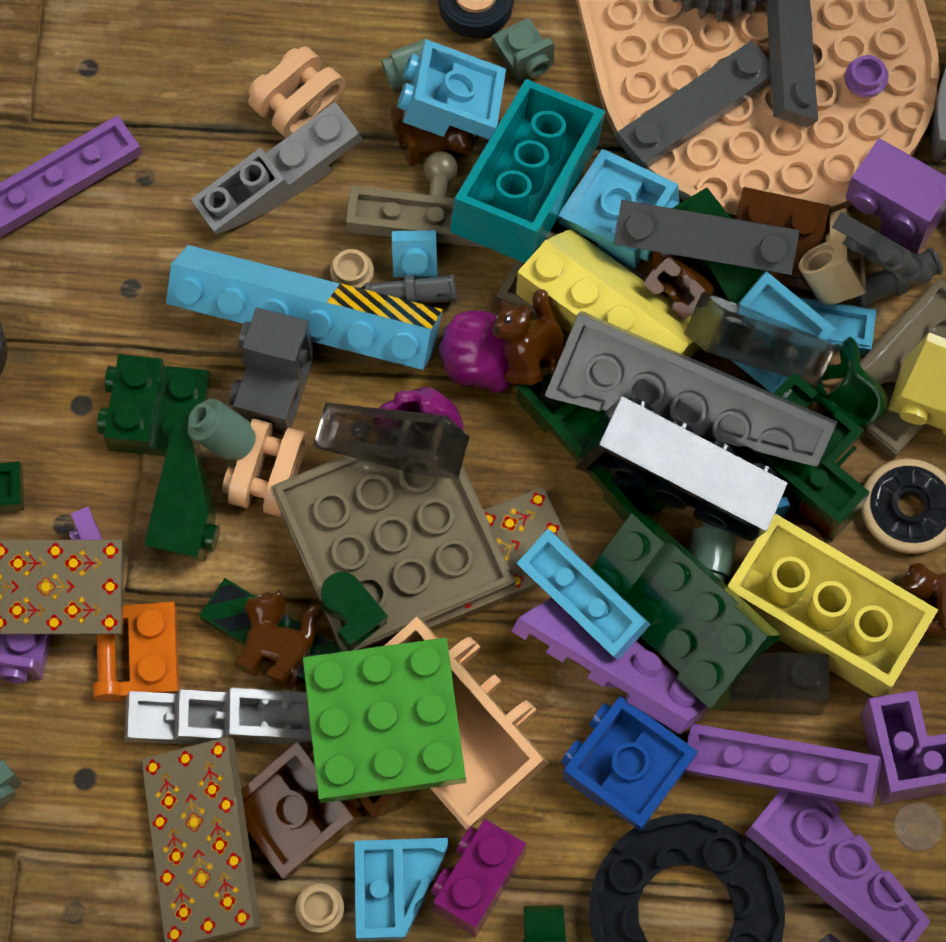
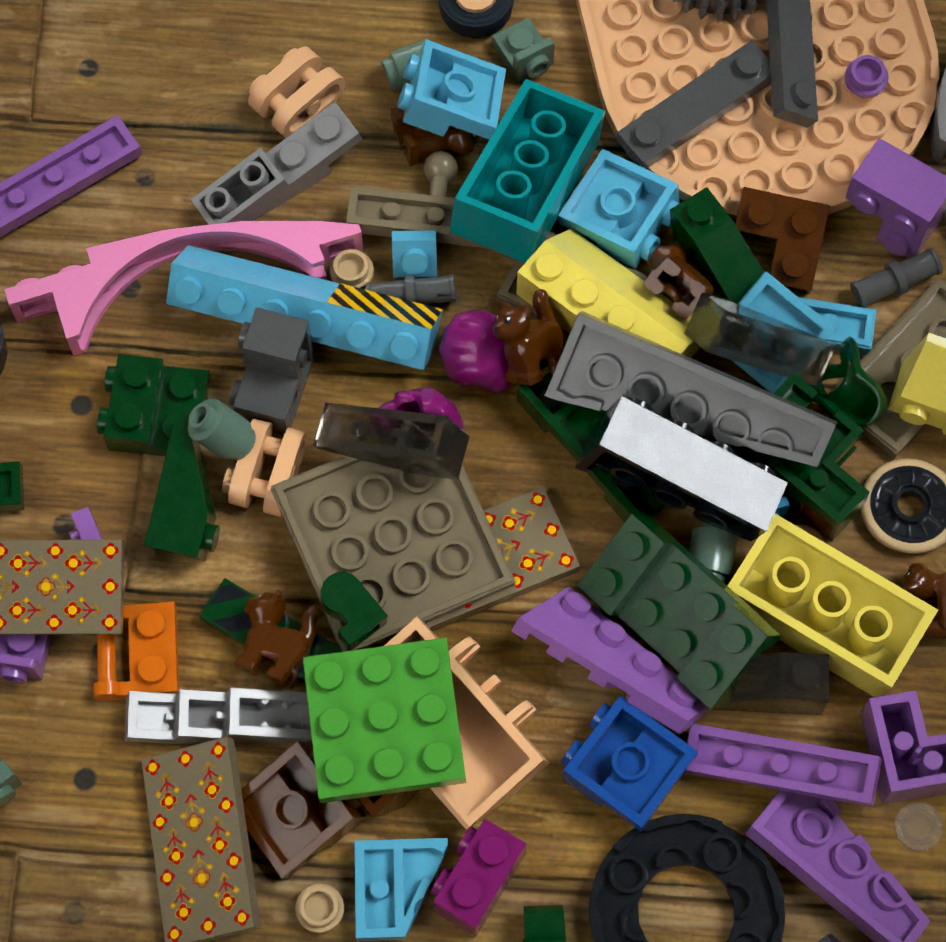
(87, 291): none -> bright pink slope
(583, 594): medium azure plate -> none
(706, 237): dark grey plate -> none
(833, 268): tan plate -> none
(882, 250): dark grey plate -> none

